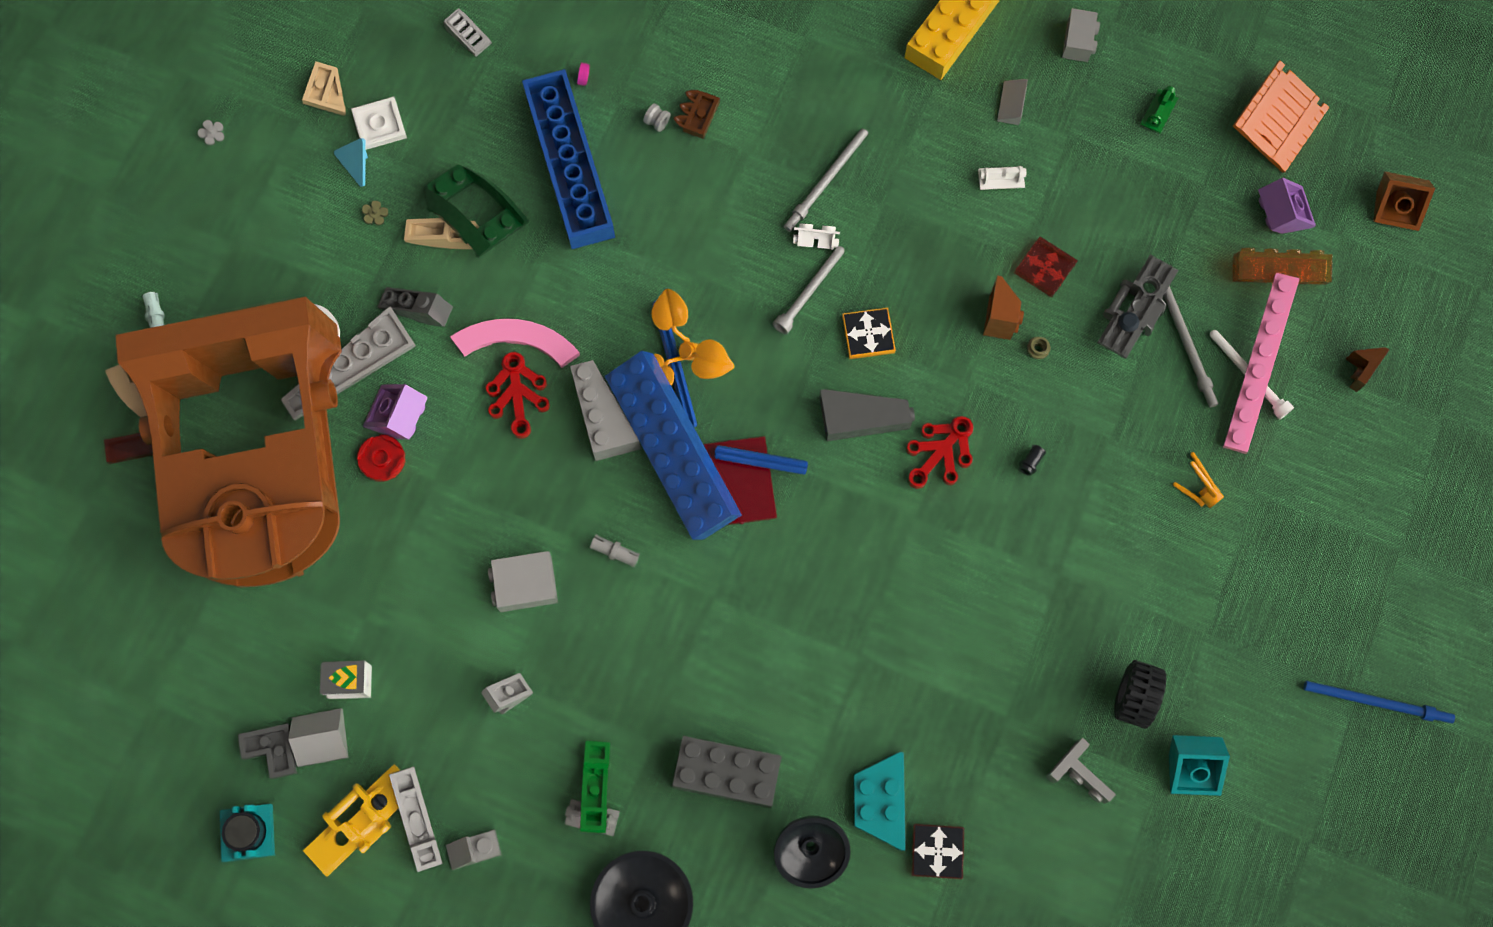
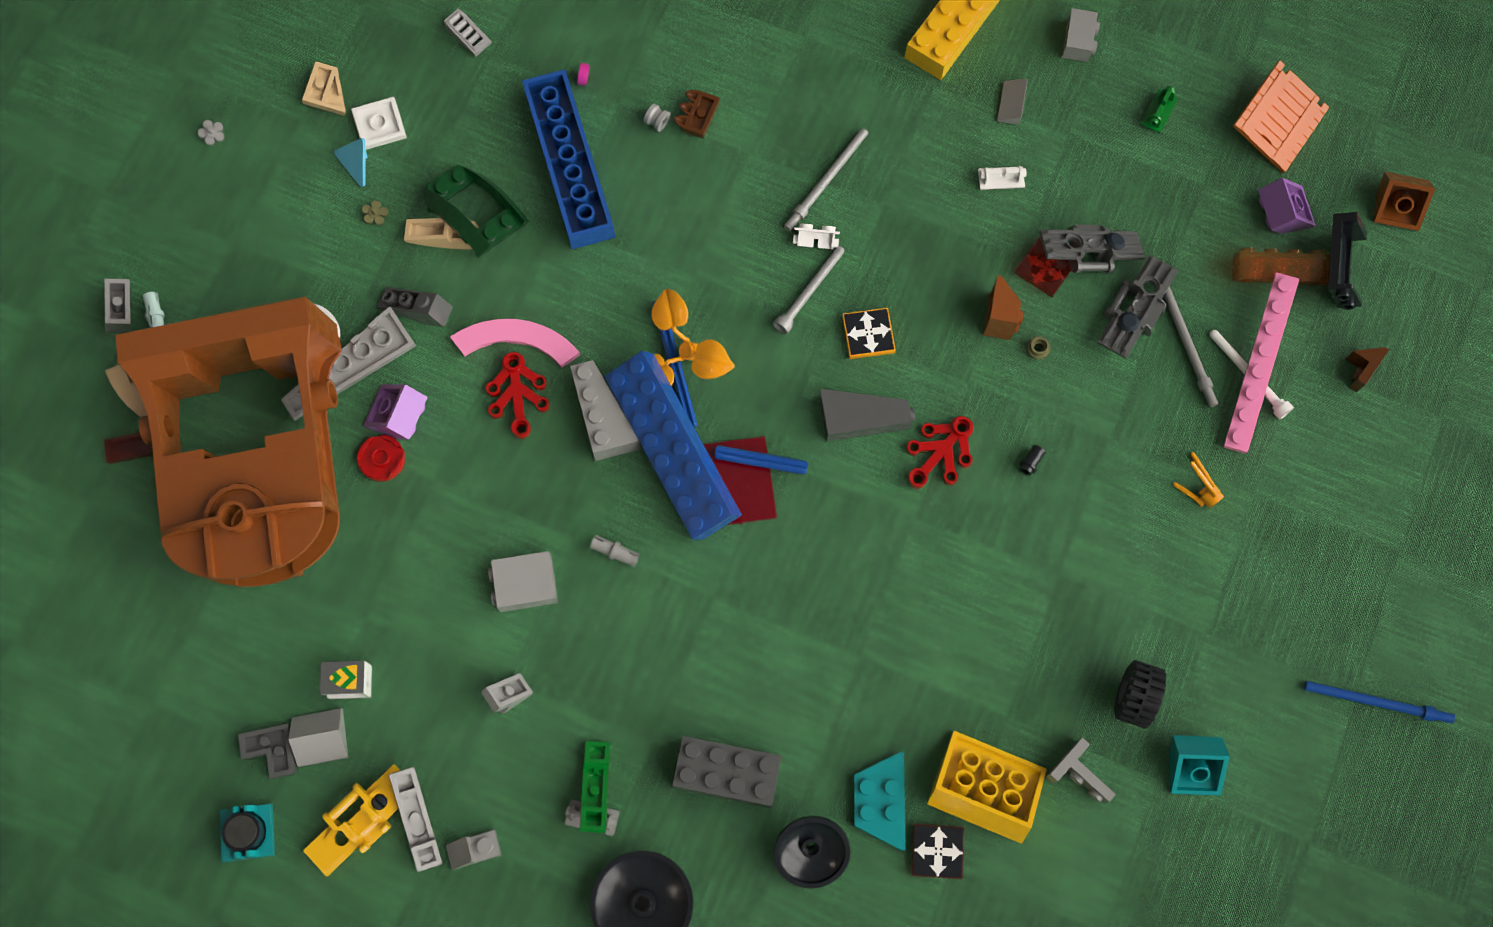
(117, 305): none -> light grey brick
(988, 787): none -> yellow slope
(1101, 241): none -> dark grey piece
(1345, 229): none -> black panel

